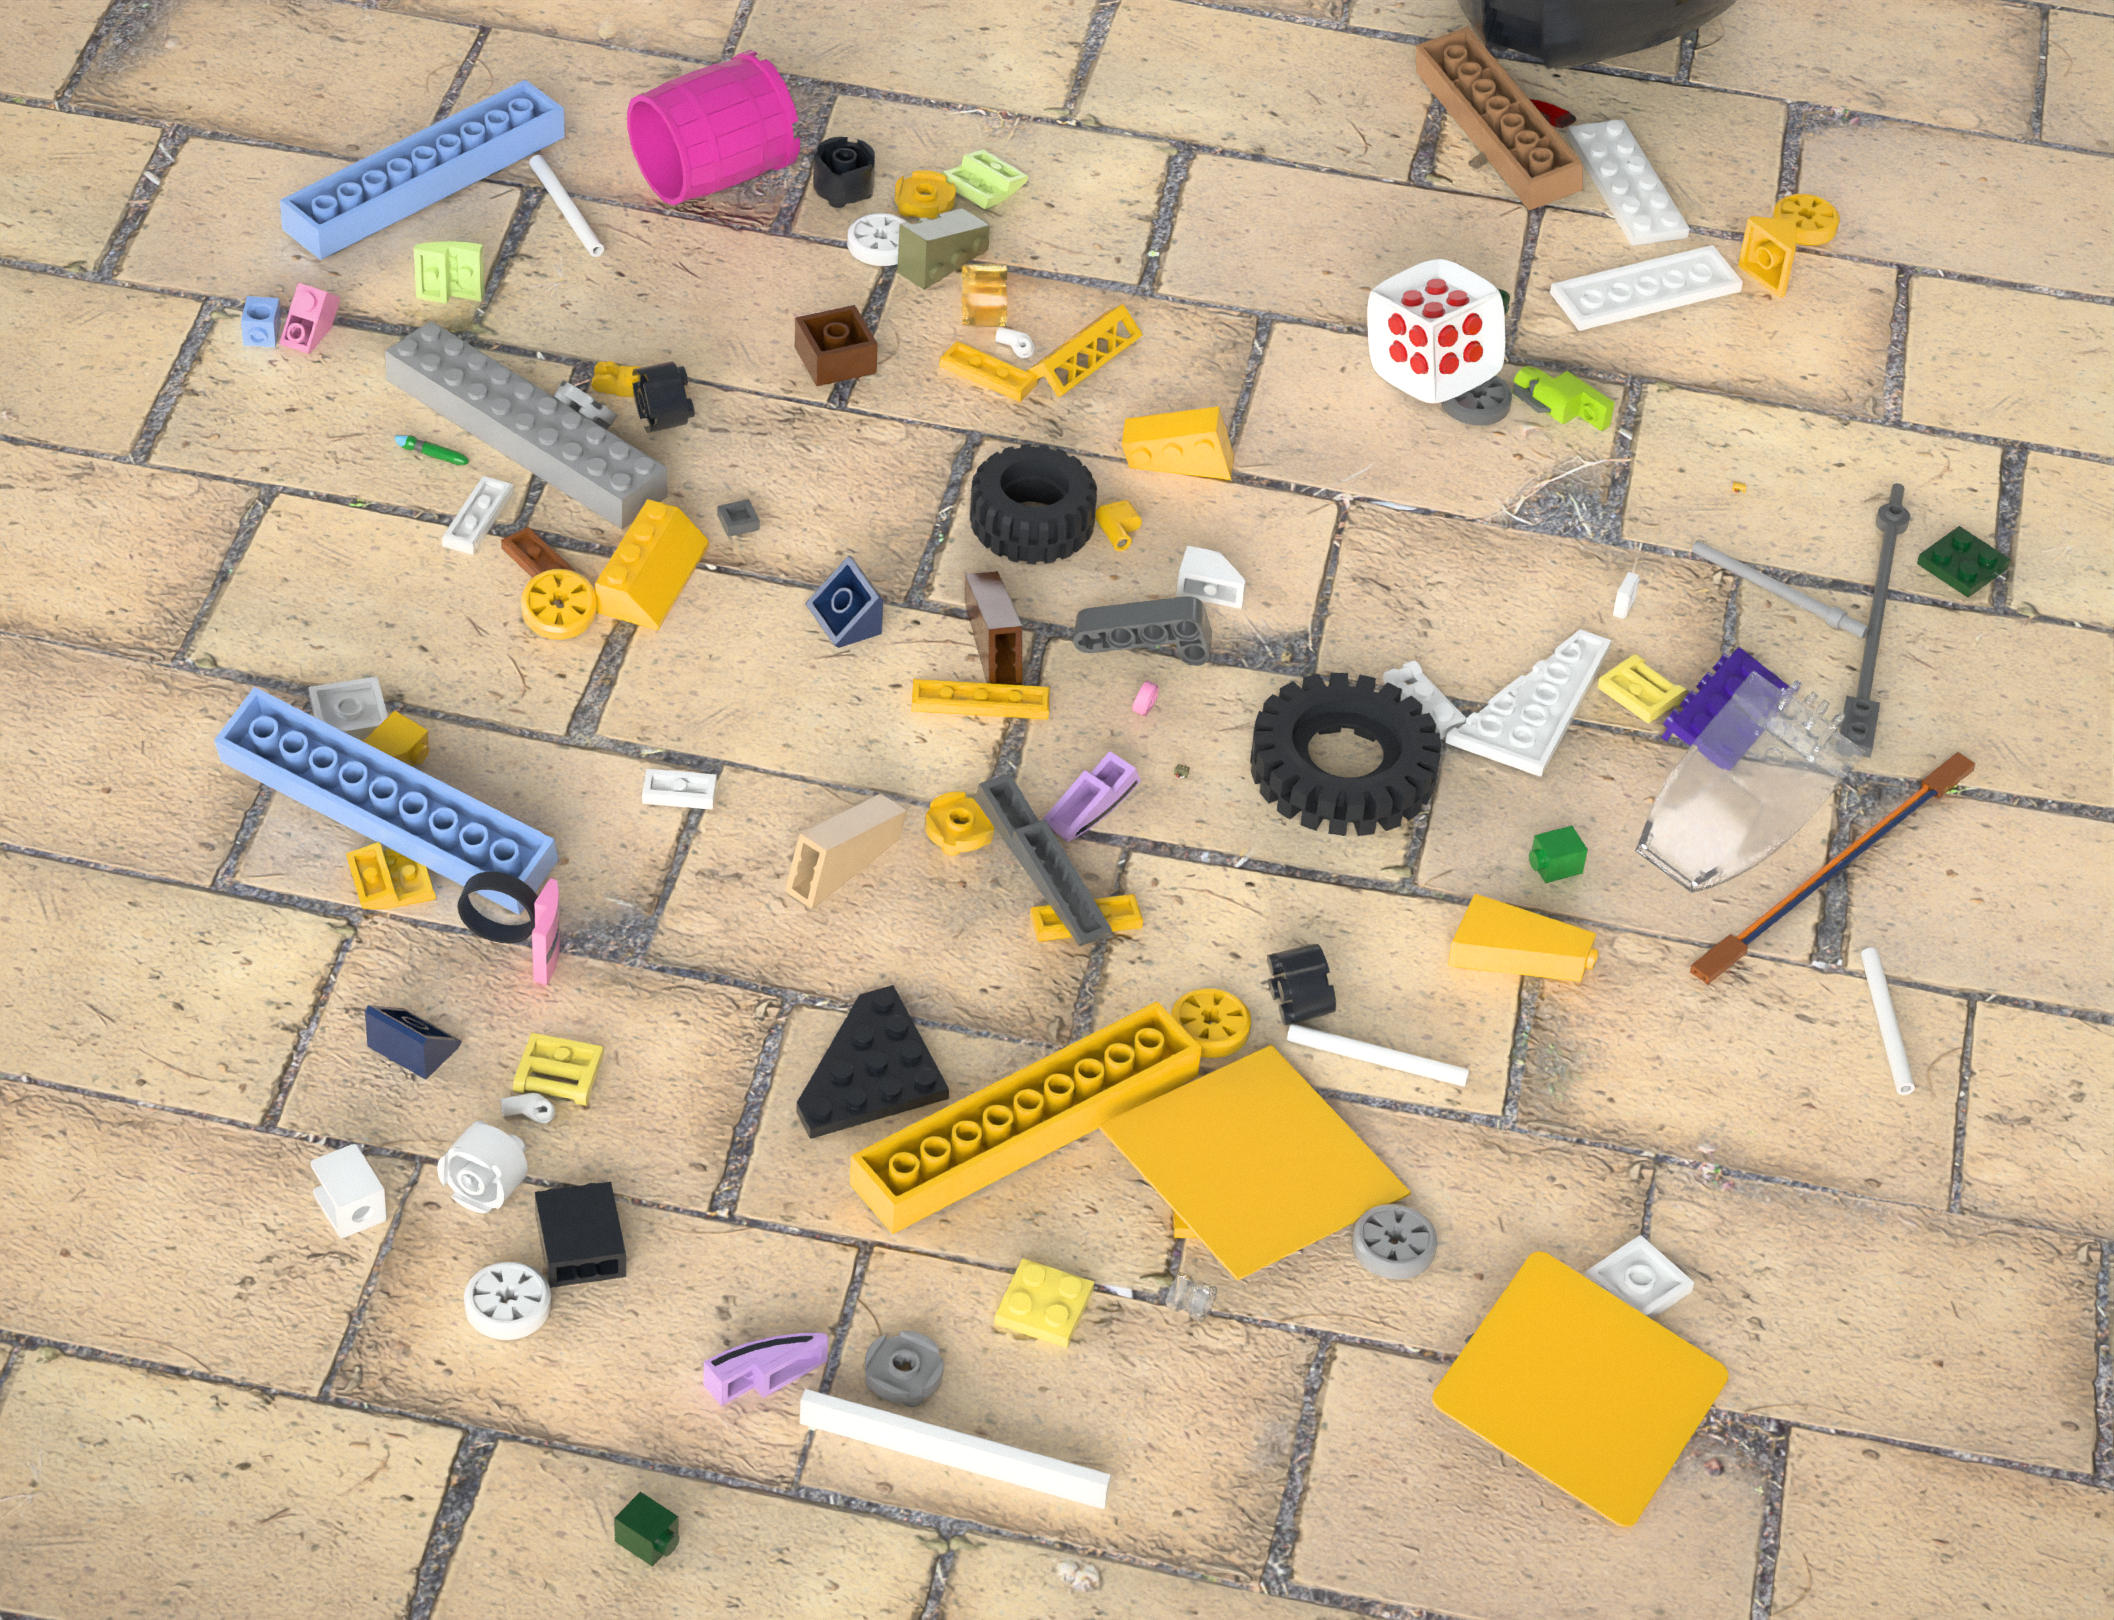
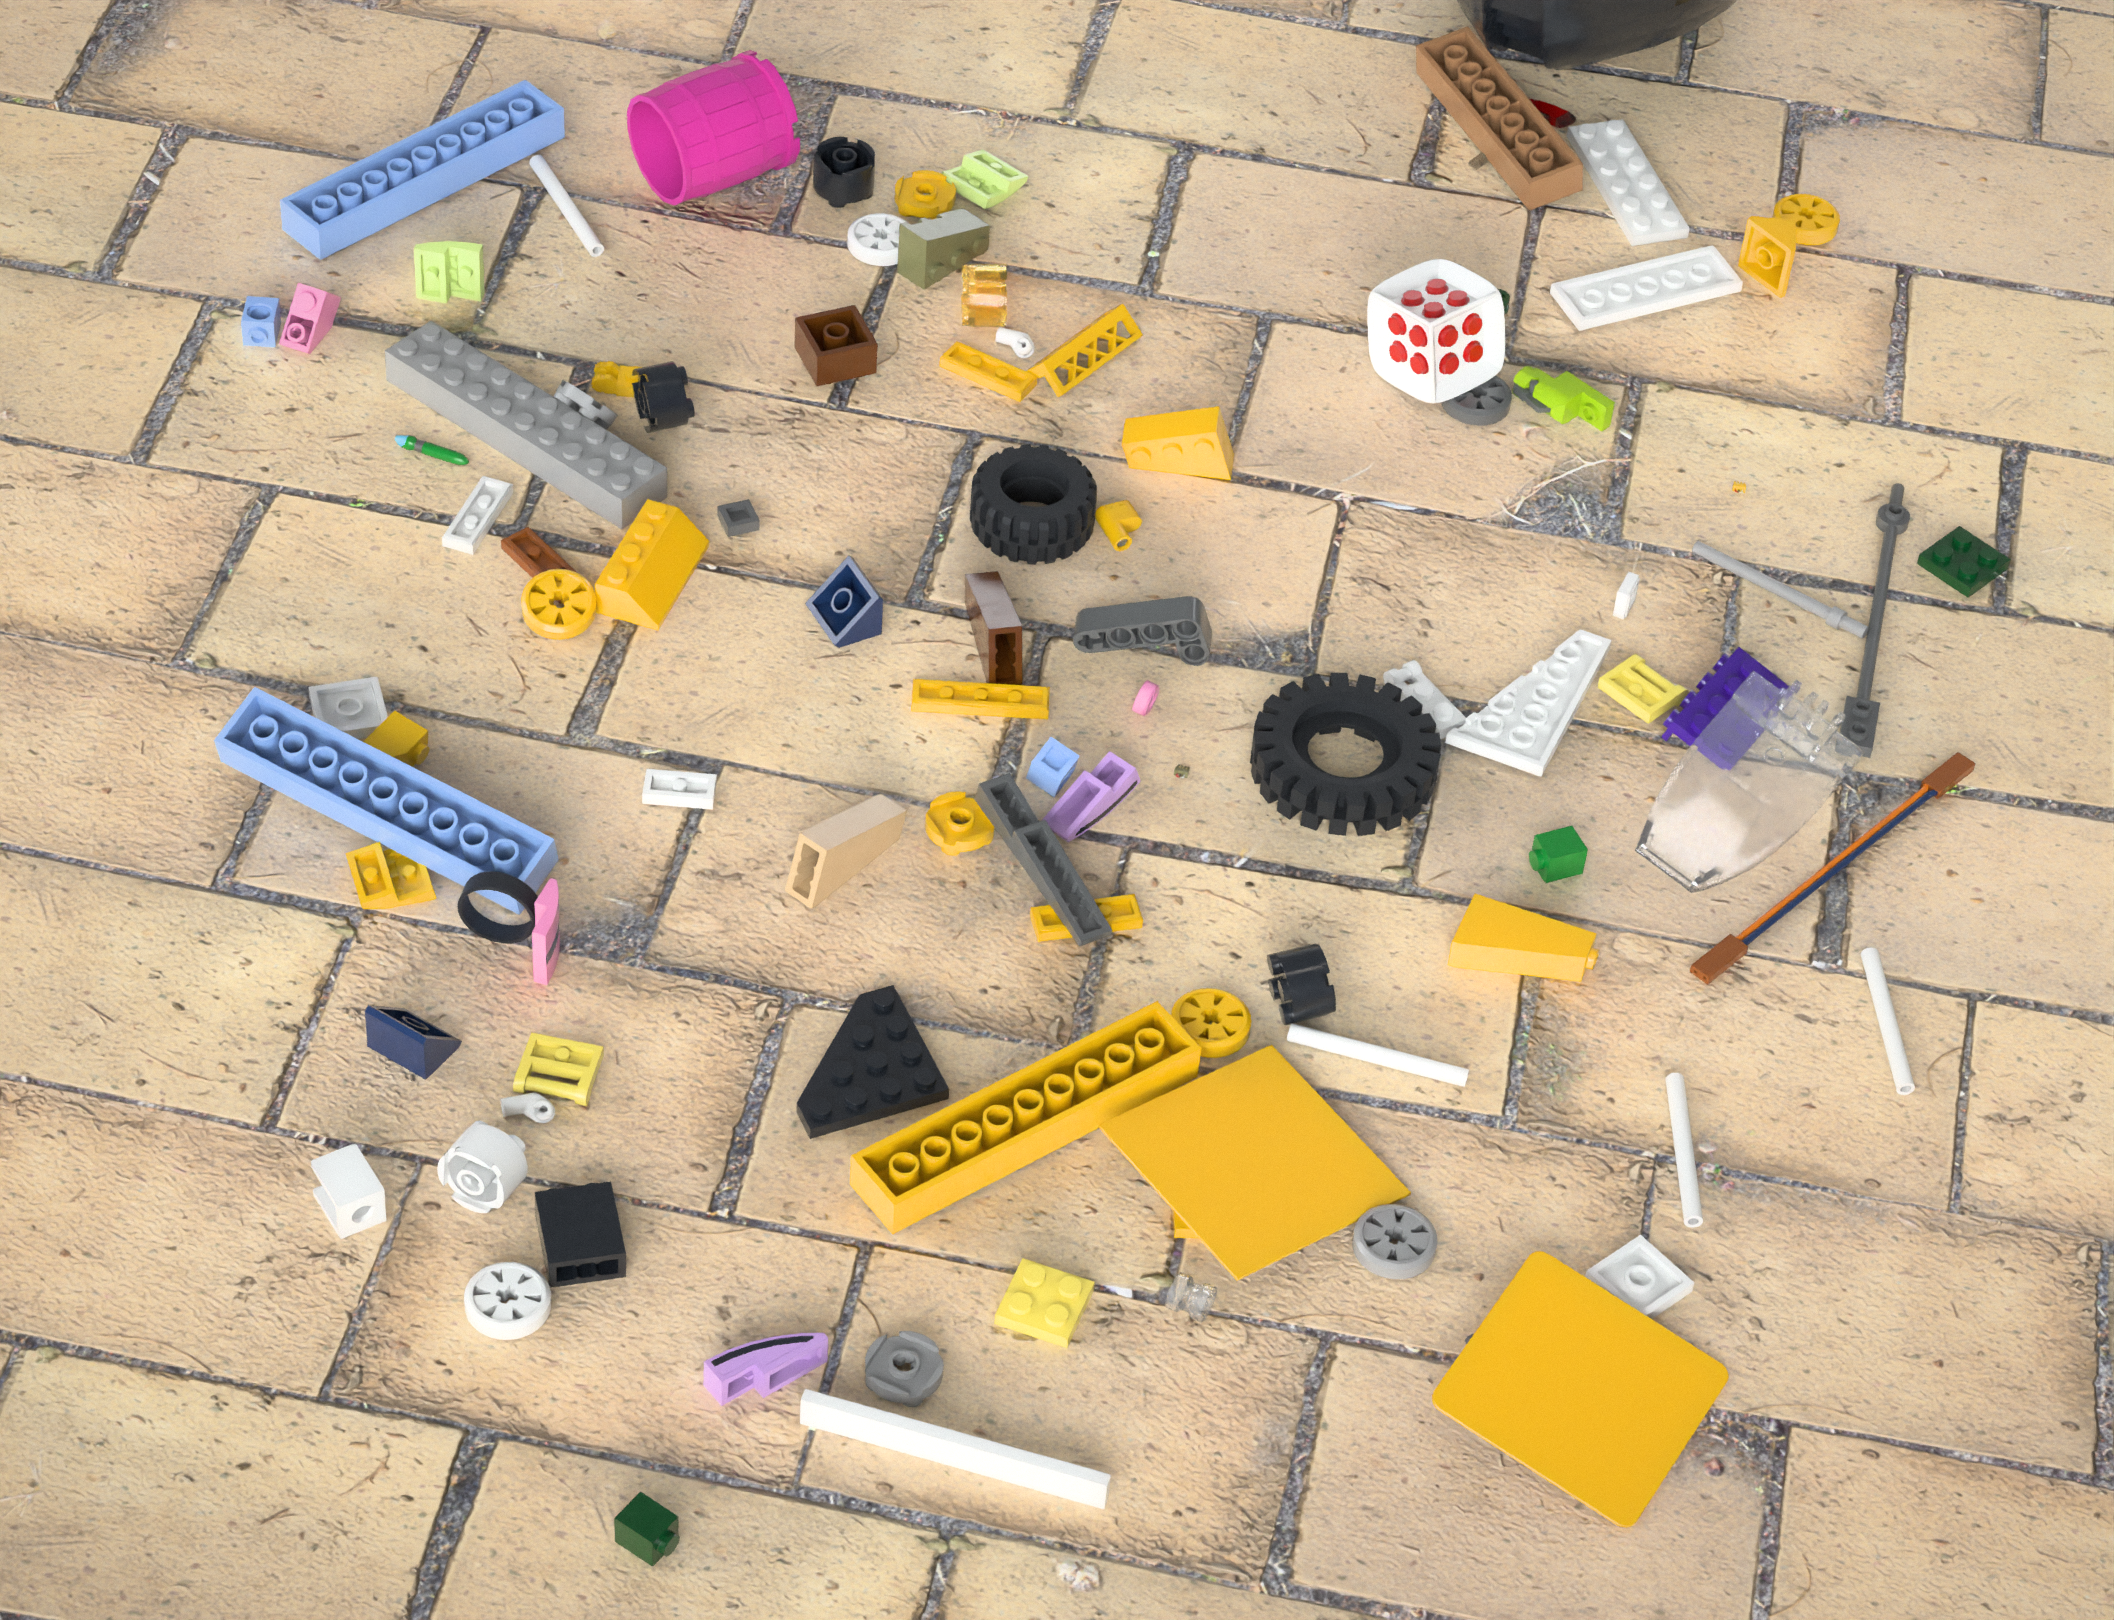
(1052, 767): none -> light blue brick
(1210, 578): white slope -> none
(1684, 1150): none -> white piece

